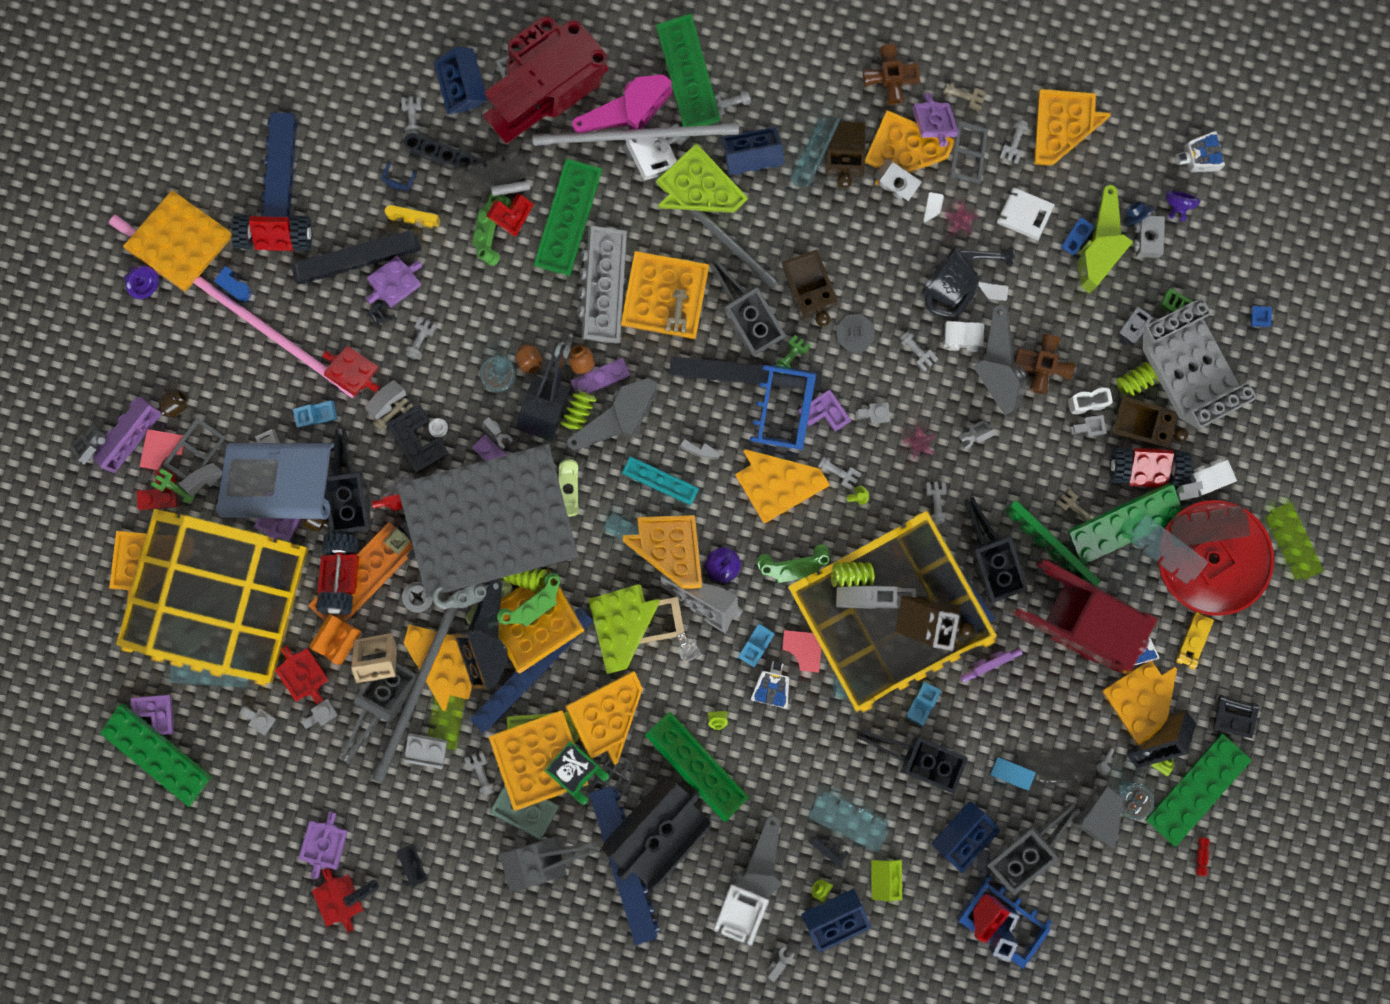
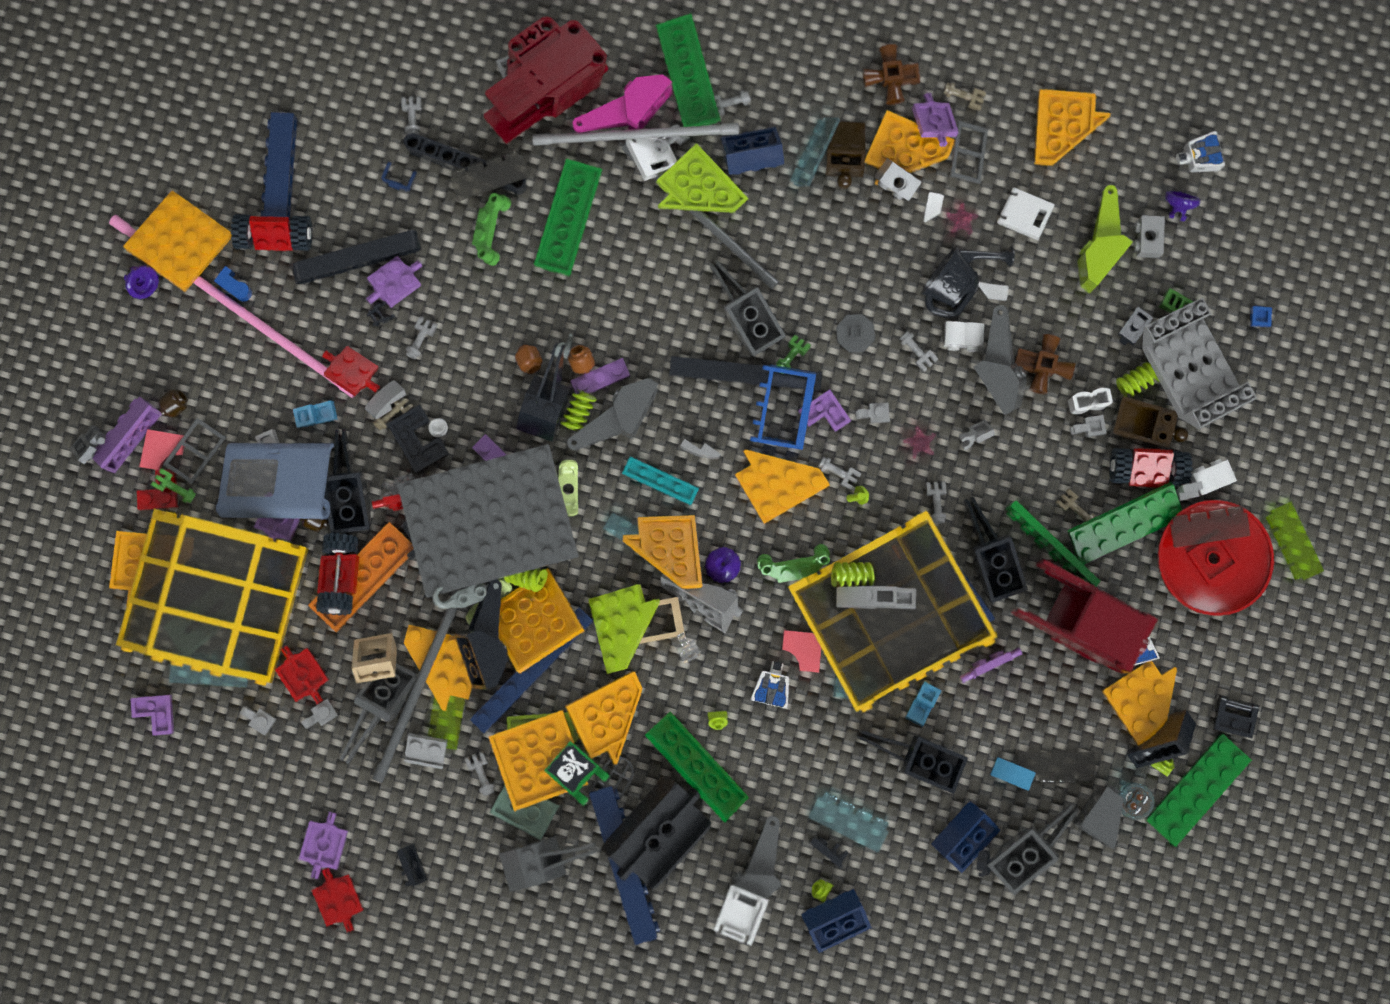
(155, 755): green plate -> none
(205, 475): light grey slope -> none
(335, 639): orange bracket -> none
(360, 893): black axle -> none
(396, 540): olive tile -> none
(408, 598): light grey gear -> none
(411, 216): yellow plate -> none
(460, 80): dark blue slope -> none
(493, 429): light grey plate -> none
(497, 374): clear light blue head -> none
(510, 188): light grey piece -> none
(510, 218): red plate -> none
(534, 606): bright green plate -> none
(602, 284): light grey plate -> none
(651, 289): light orange plate -> none
(679, 295): dark tan hinge -> none
(756, 645): dark azure slope -> none
(777, 967): light grey plate -> none
(810, 282): dark brown slope -> none
(886, 880): lime panel -> none
(925, 620): dark brown slope -> none
(988, 917): red slope -> none
(1003, 942): dark blue brick -> none
(1020, 126): light grey hinge -> none
(1021, 961): blue hinge -> none
(1077, 236): blue leg -> none
(1102, 767): light grey hand -> none
(1137, 212): dark blue piece -> none
(1173, 551): clear light blue windscreen -> none
(1194, 640): yellow plate -> none
(1202, 856): red axle -> none

